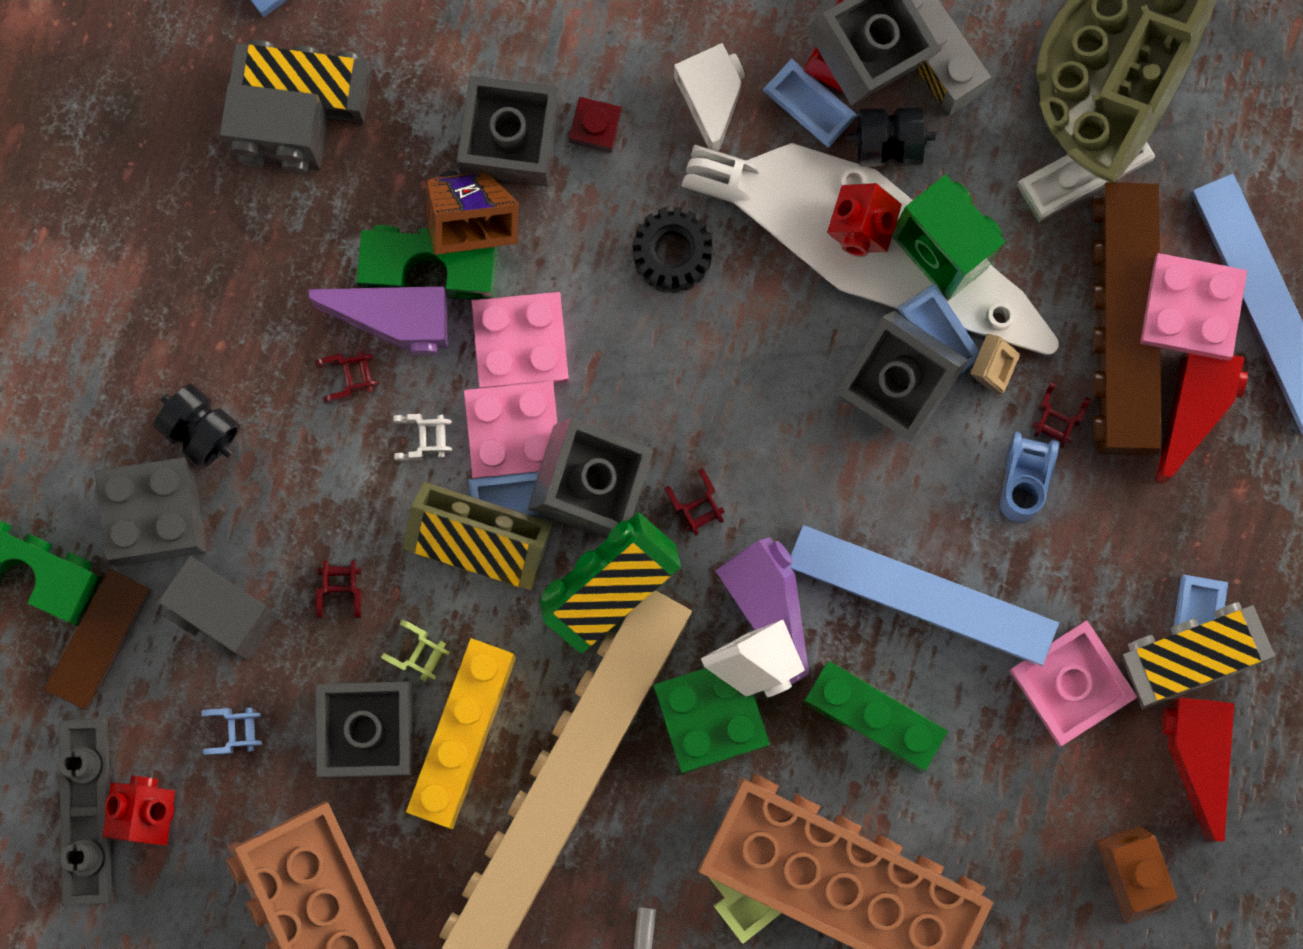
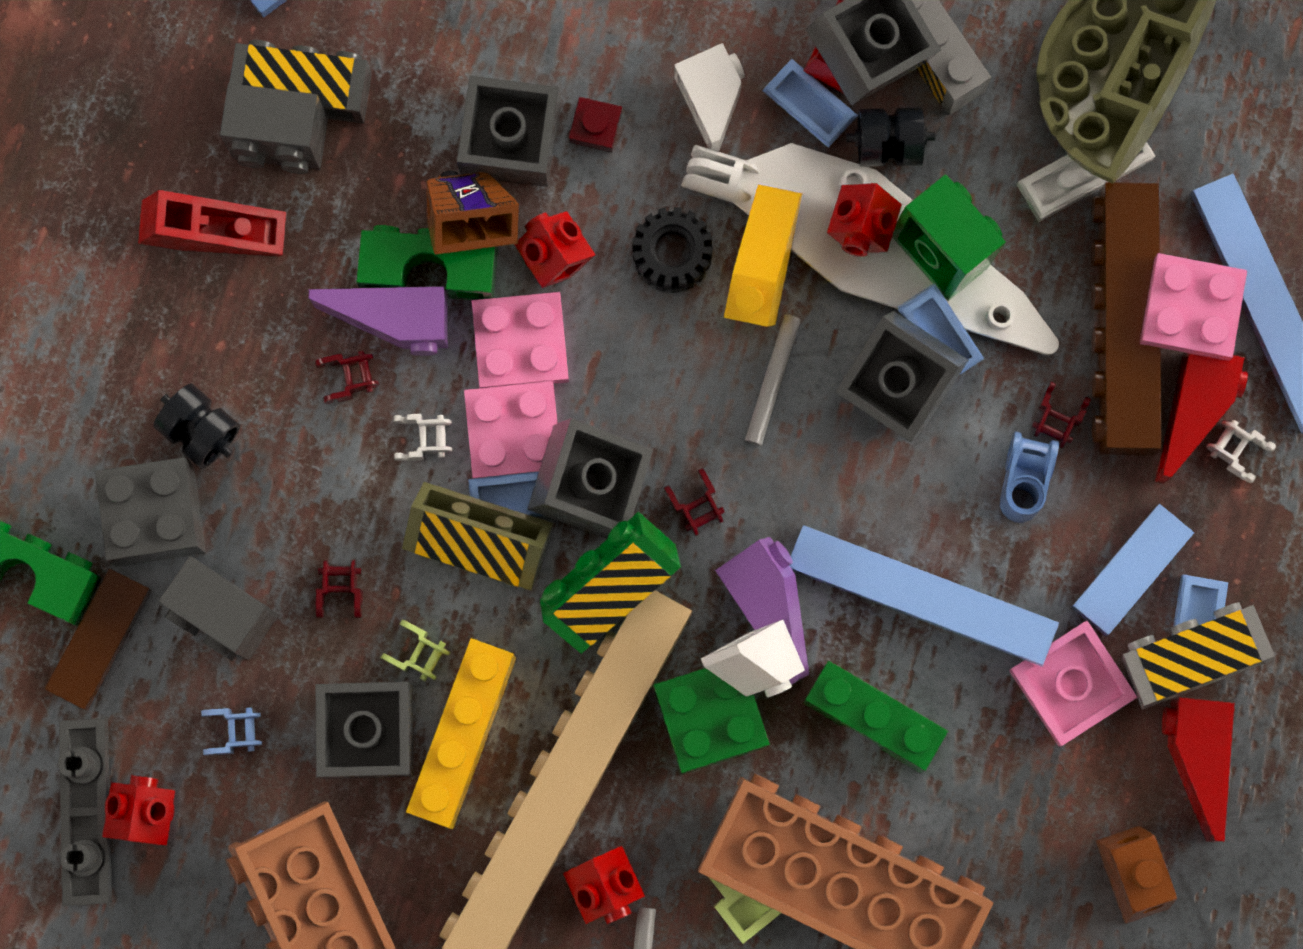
(210, 225): none -> red slope
(554, 248): none -> red brick
(604, 886): none -> red brick
(763, 257): none -> yellow slope
(772, 380): none -> light grey bar
(995, 363): tan tile -> none
(1132, 570): none -> light blue tile
(1232, 429): none -> white piece

